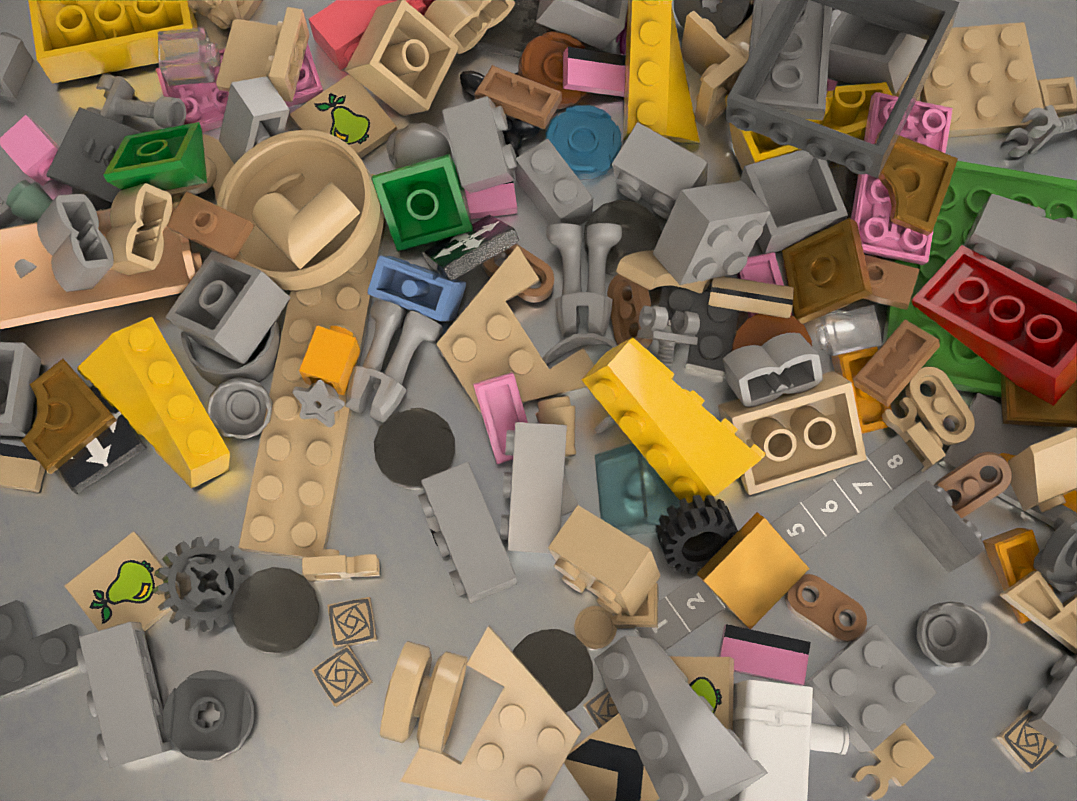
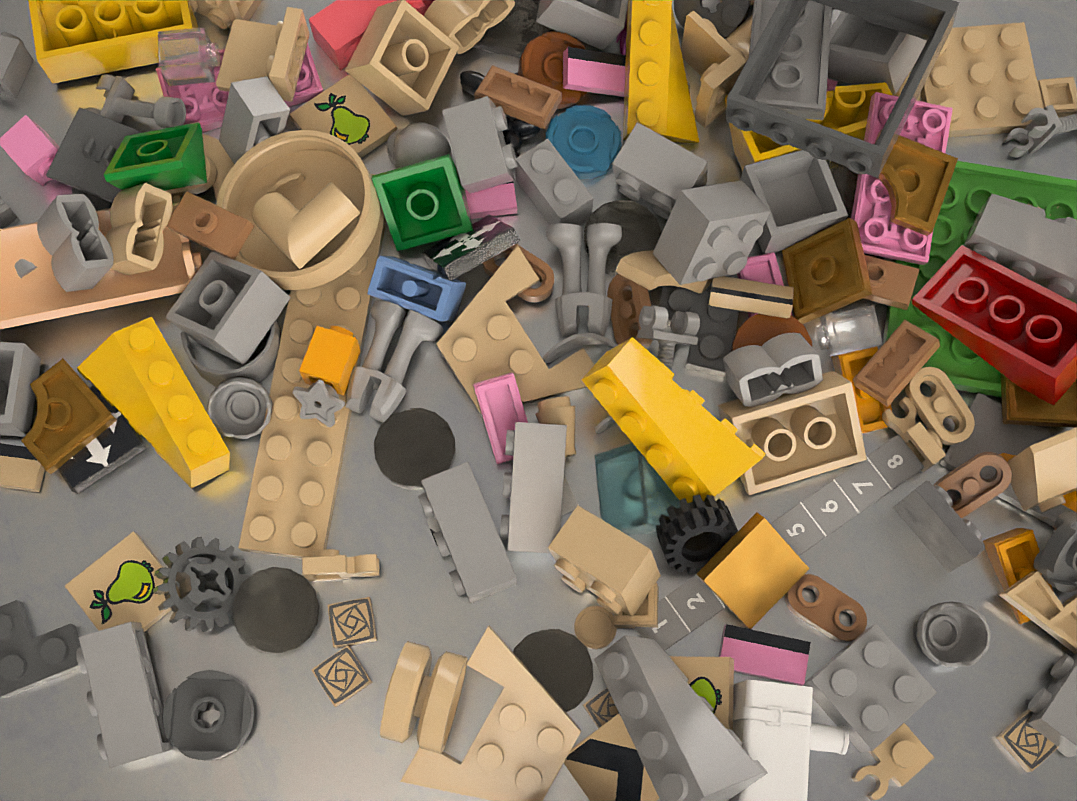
(28, 201): sand green cone -> none

